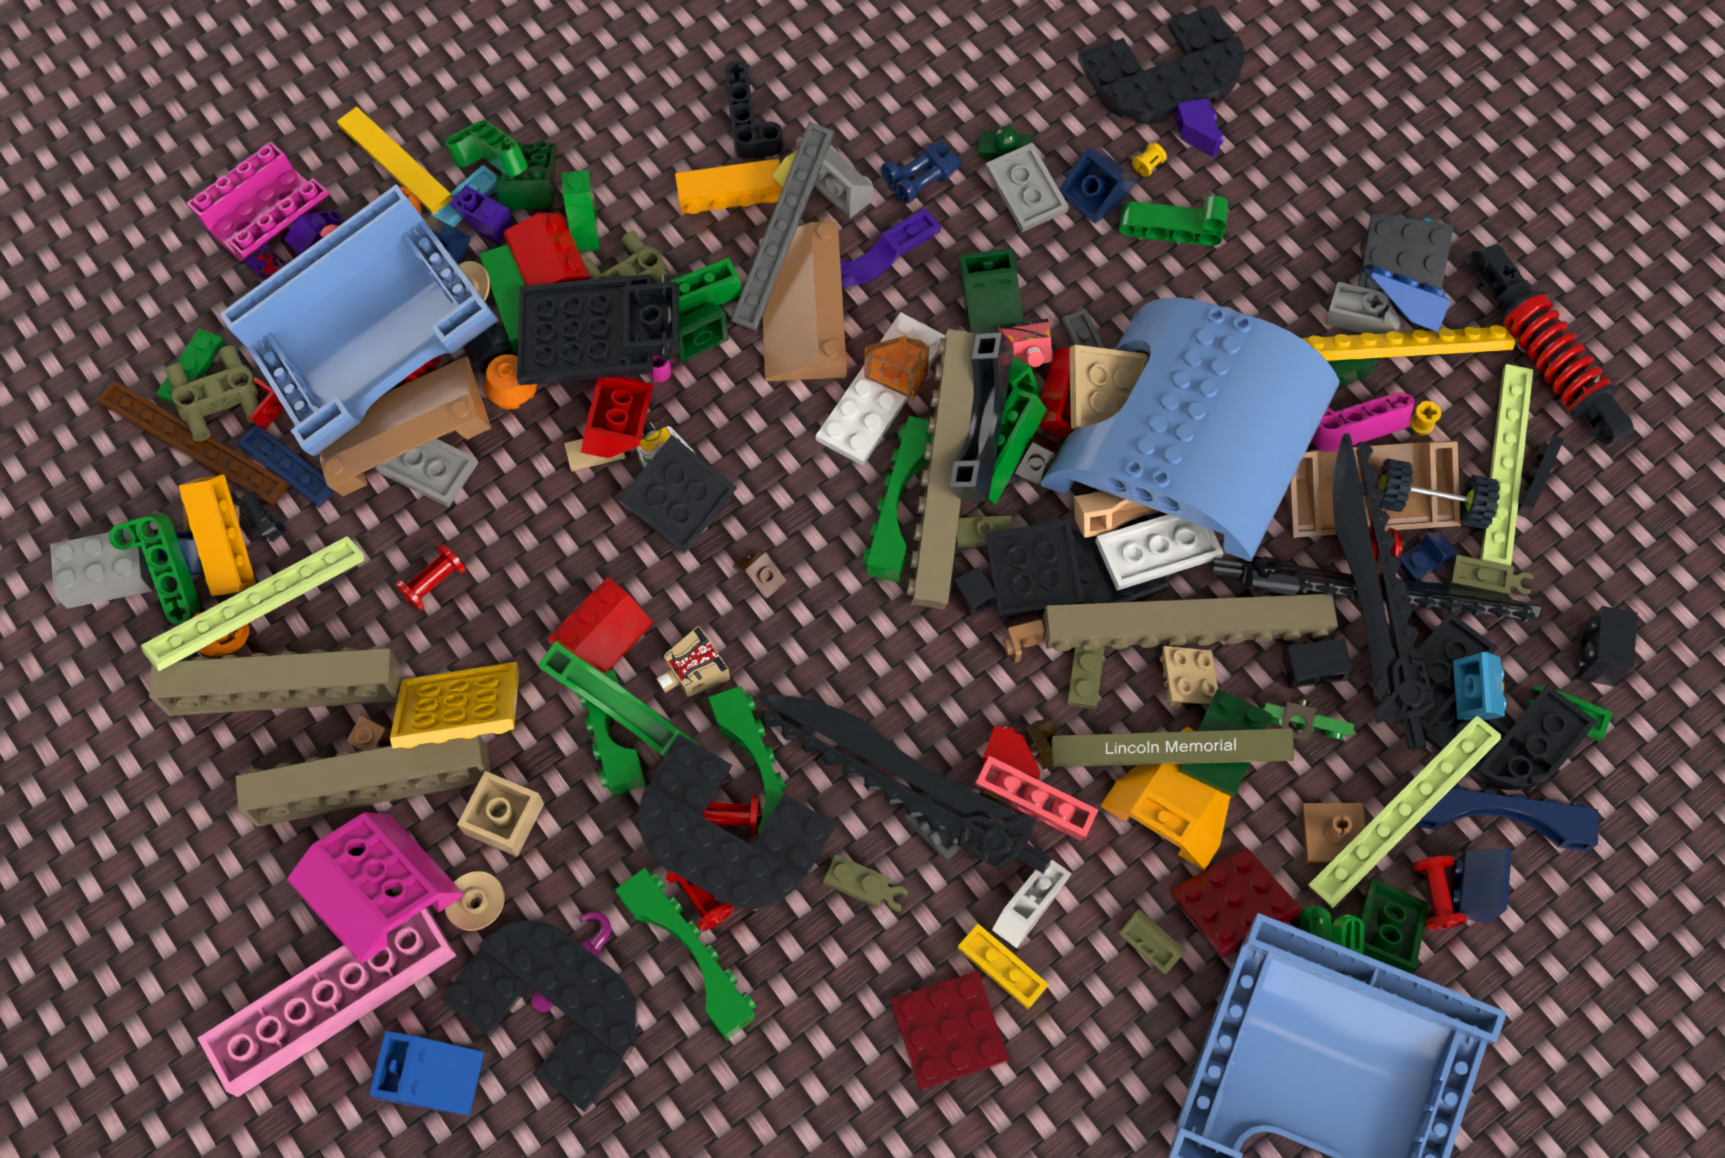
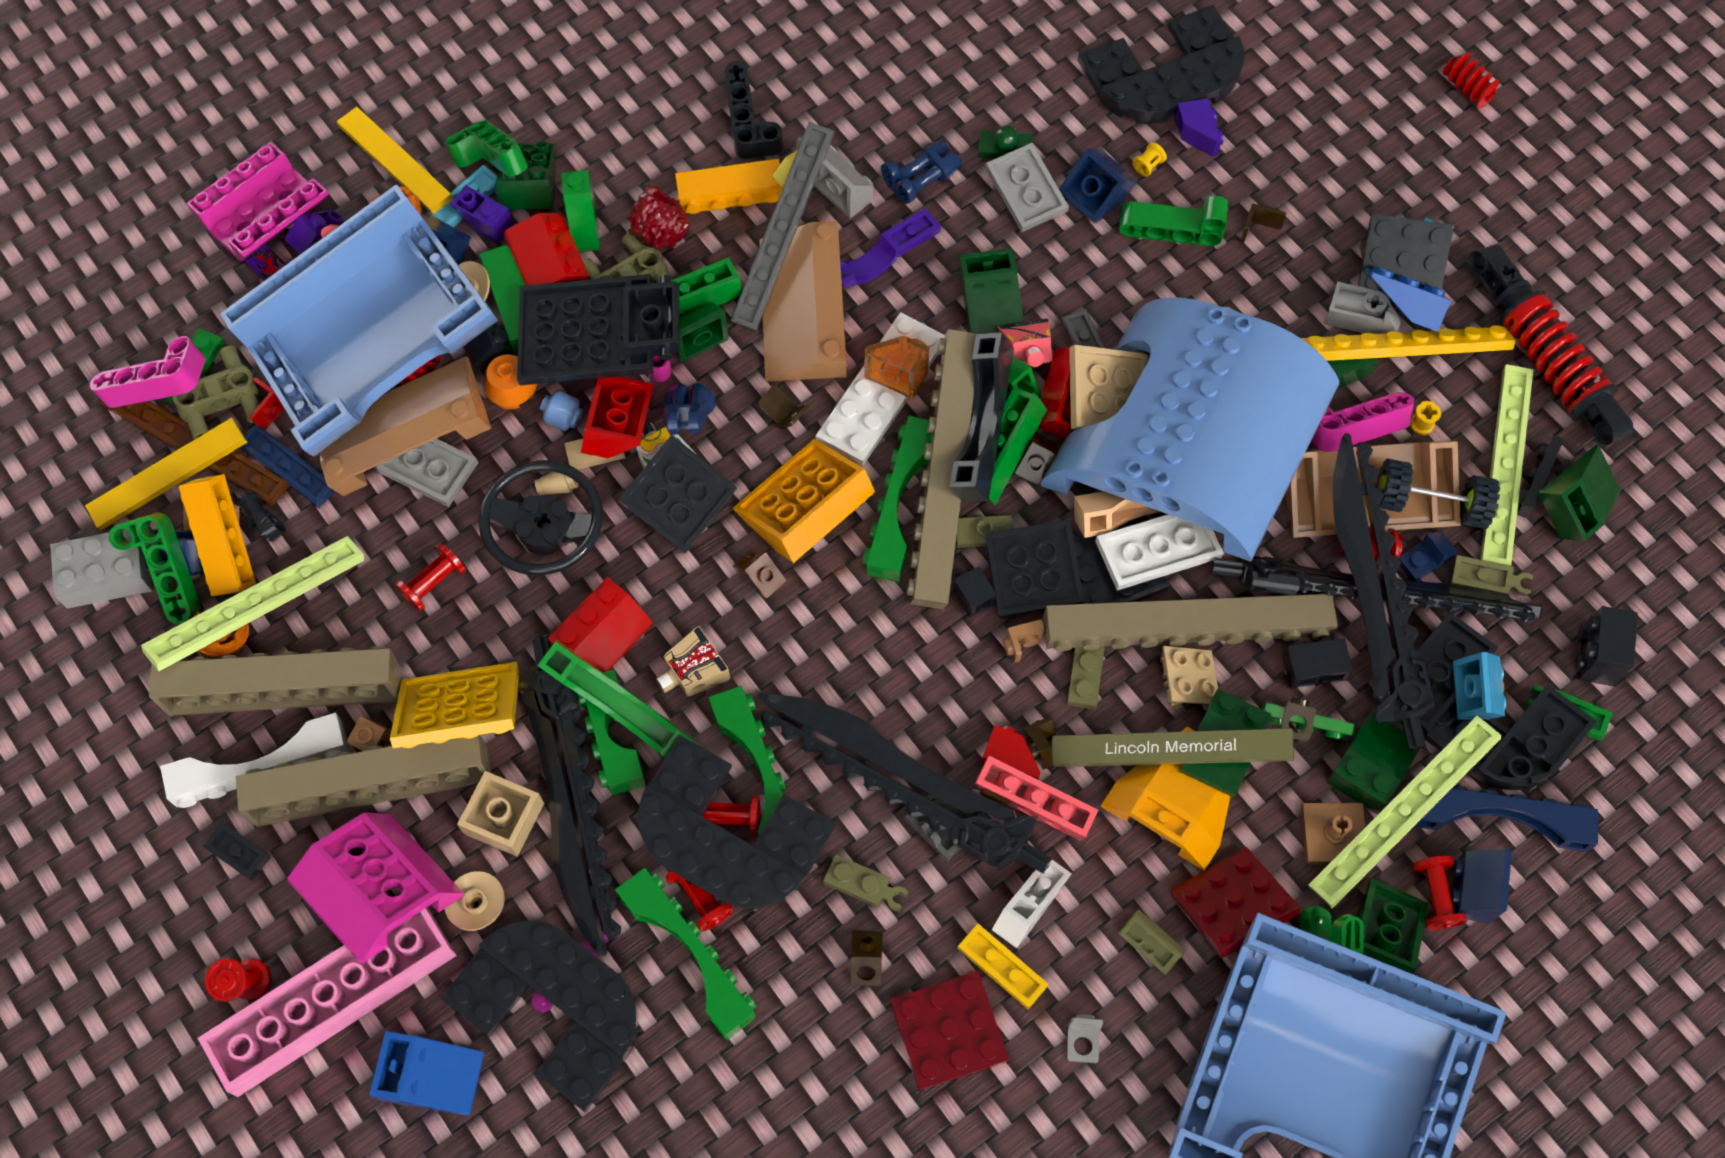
(152, 380): none -> dark pink beam
(166, 474): none -> yellow tile
(194, 780): none -> white arch
(232, 979): none -> red hose
(236, 851): none -> black plate
(526, 517): none -> black piece
(555, 484): none -> tan cone
(561, 410): none -> medium blue head
(569, 860): none -> black piece
(658, 219): none -> dark red hair
(683, 416): none -> dark blue piece
(780, 407): none -> dark brown bracket
(805, 499): none -> light orange slope
(866, 951): none -> dark brown bracket
(1086, 1027): none -> light grey bracket
(1264, 216): none -> dark brown bracket
(1373, 764): none -> dark green slope
(1471, 79): none -> red piece
(1581, 496): none -> dark green slope

